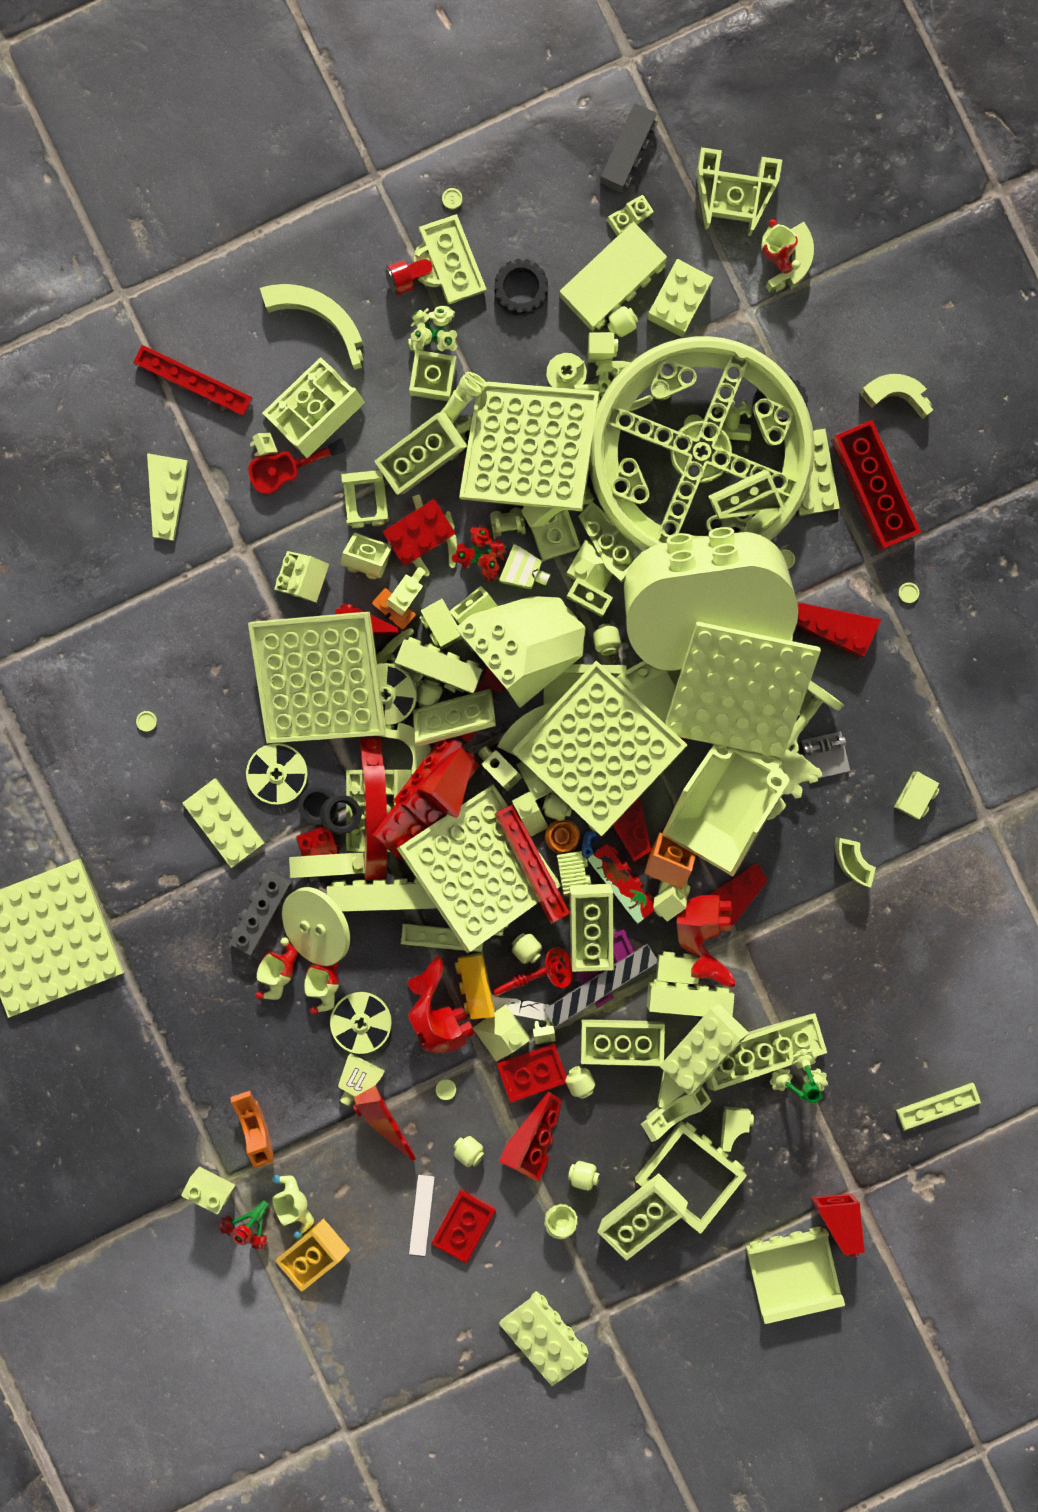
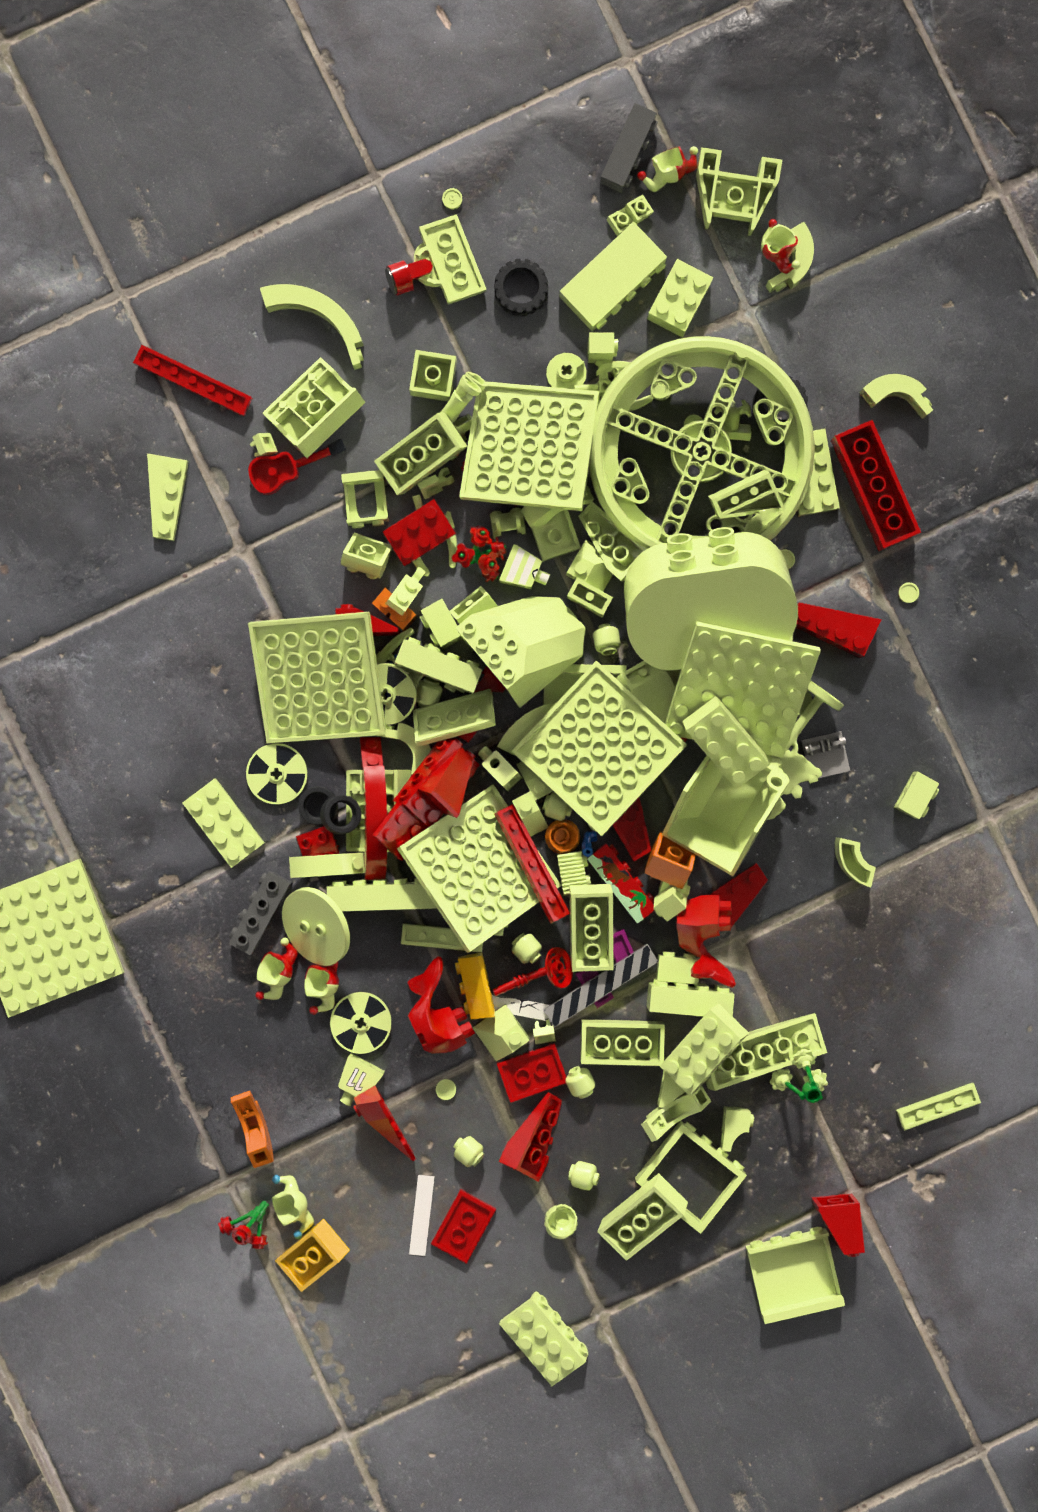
(146, 721): yellowish green piece -> none
(208, 1190): yellowish green panel -> none
(301, 576): yellowish green slope -> none
(422, 336): yellowish green plant -> none
(432, 485): none -> yellowish green plate
(622, 321): yellowish green head -> none
(669, 168): none -> yellowish green piece
(726, 742): none -> yellowish green brick

